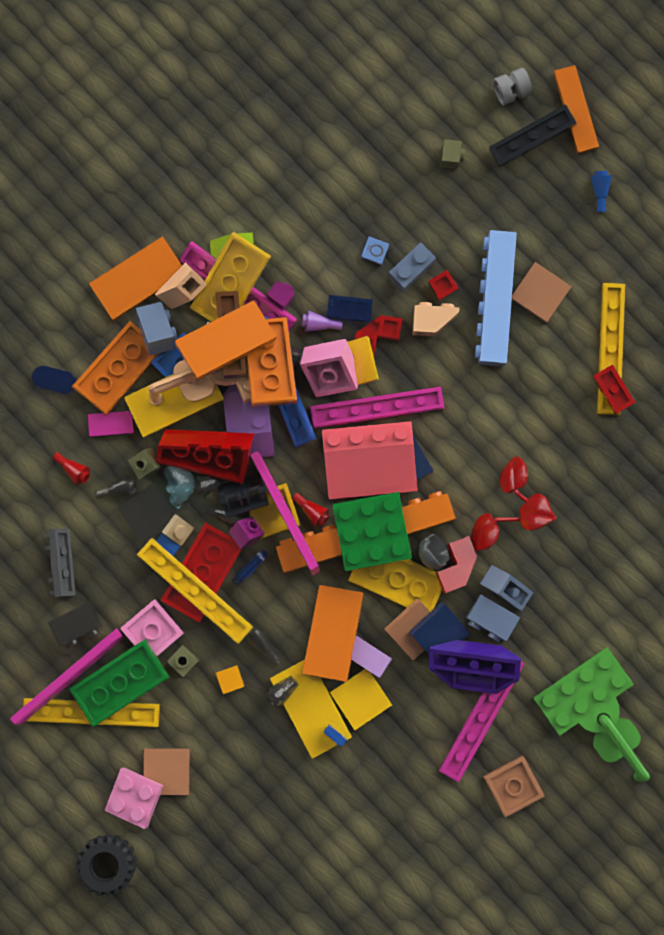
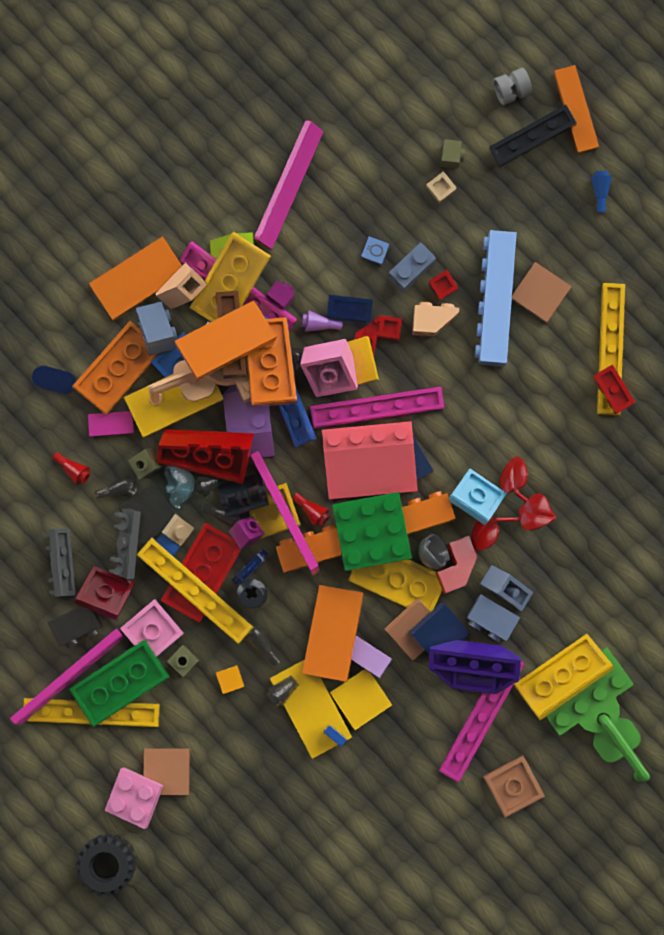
(104, 593): none -> dark red tile
(126, 543): none -> dark grey plate
(242, 593): none -> black piece
(288, 184): none -> dark pink tile
(441, 187): none -> tan plate
(477, 496): none -> medium azure tile
(563, 676): none -> yellow tile

